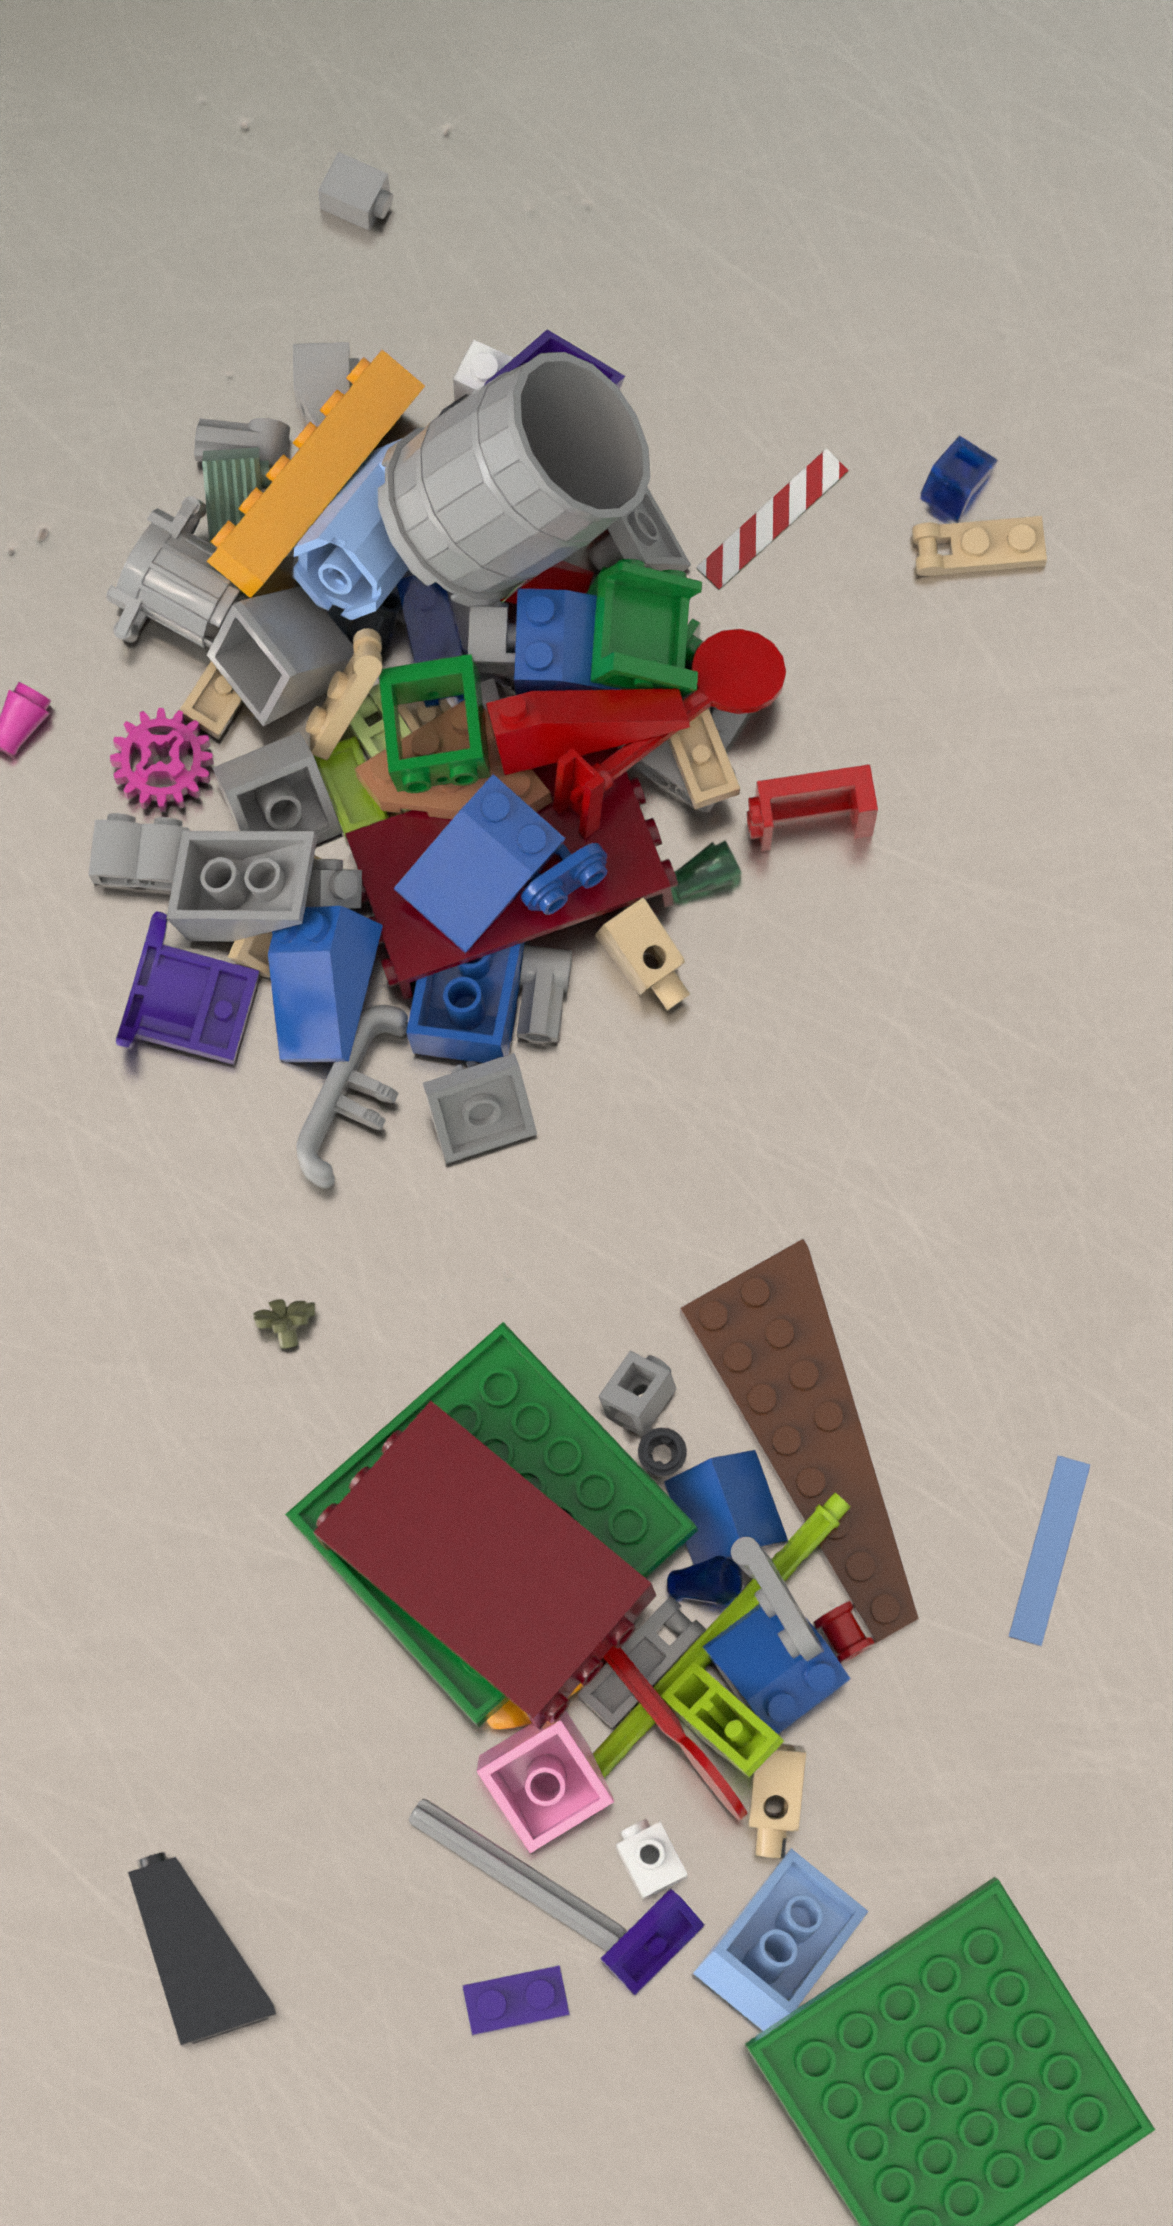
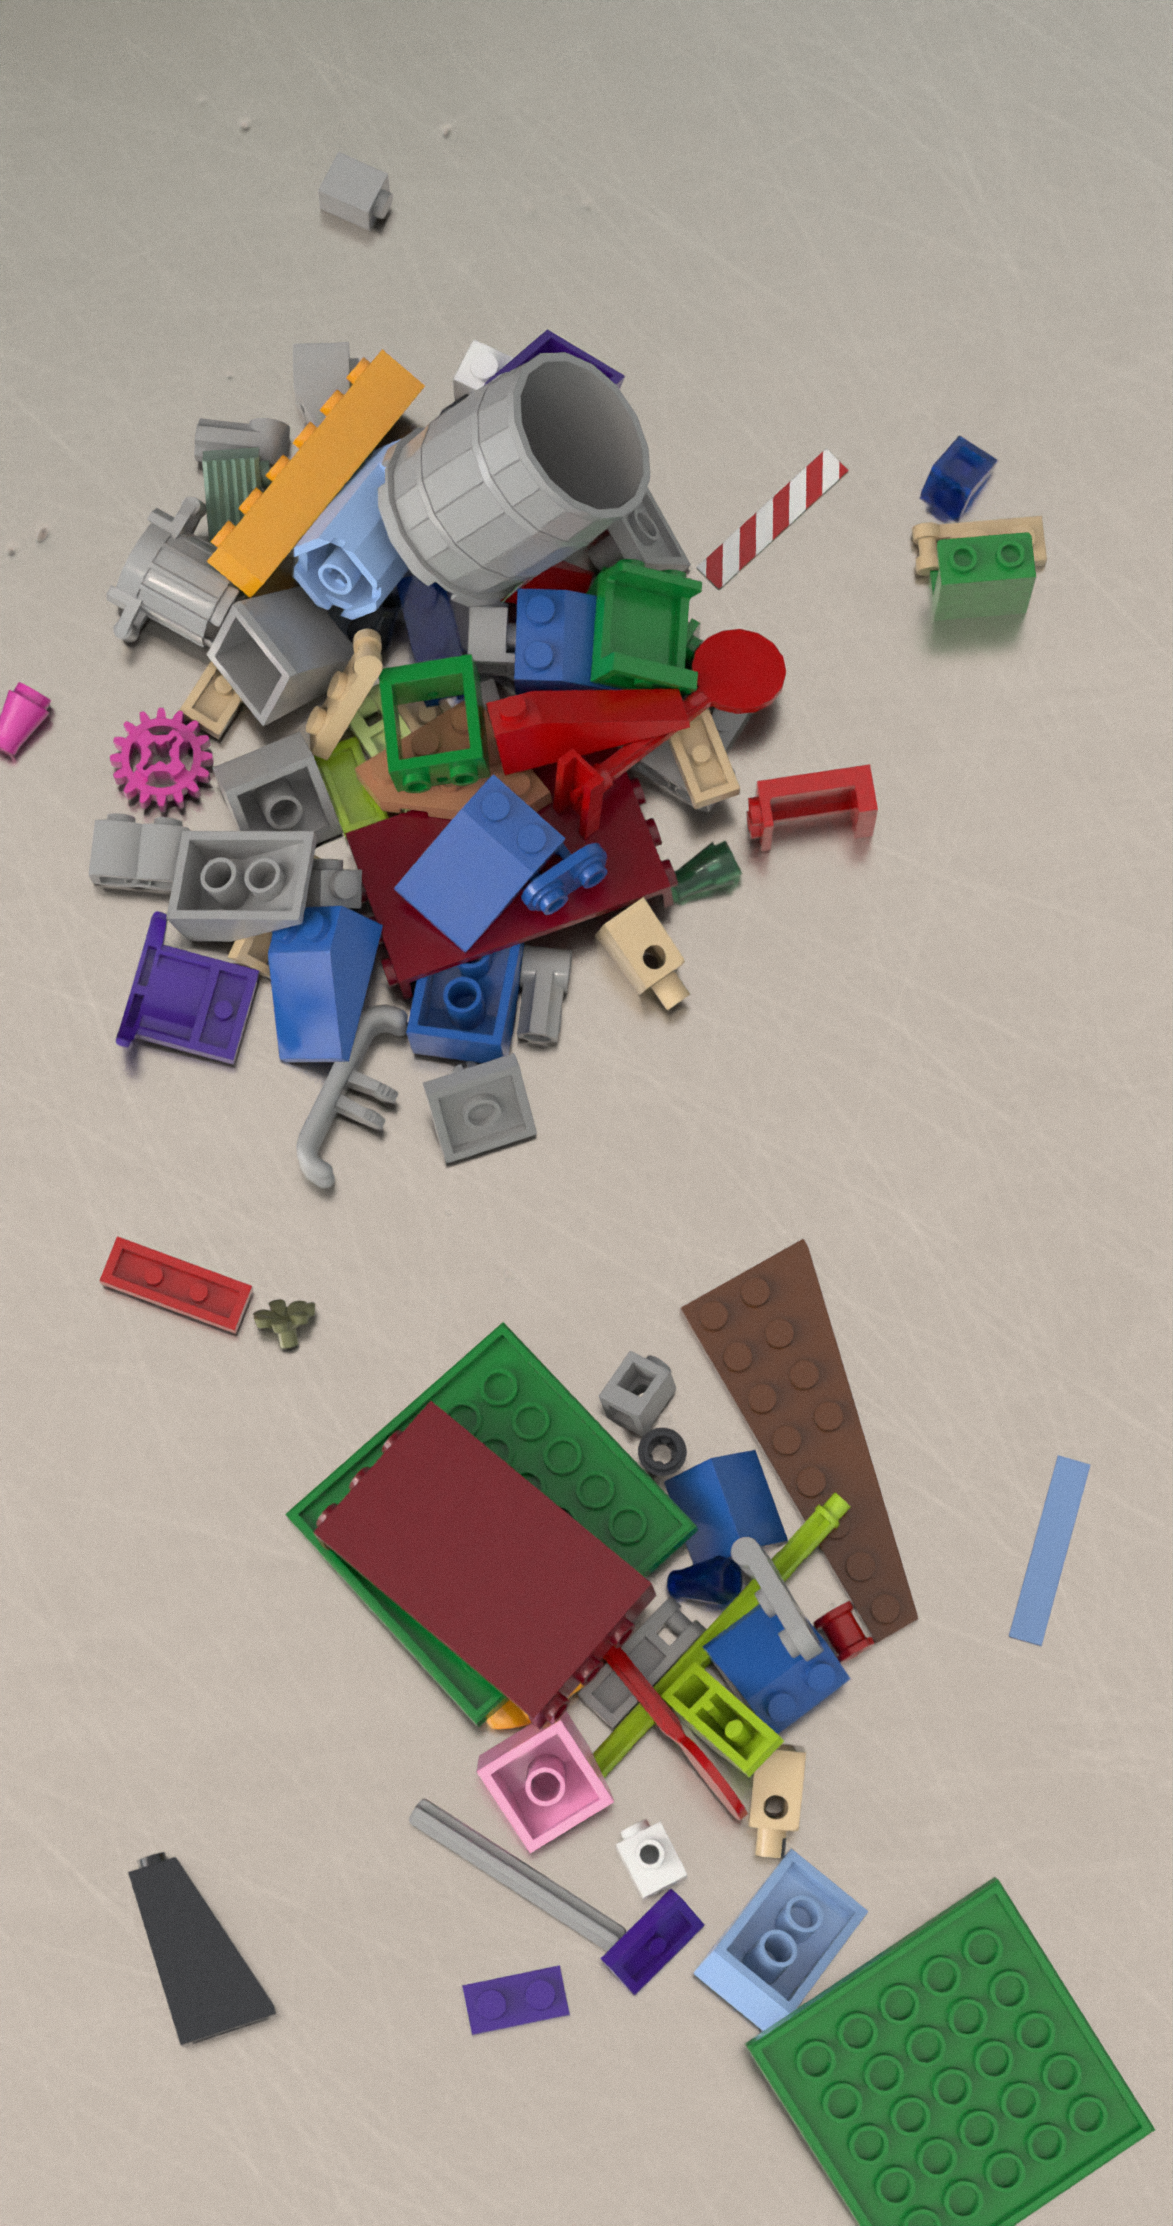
(176, 1284): none -> red plate
(983, 576): none -> green panel

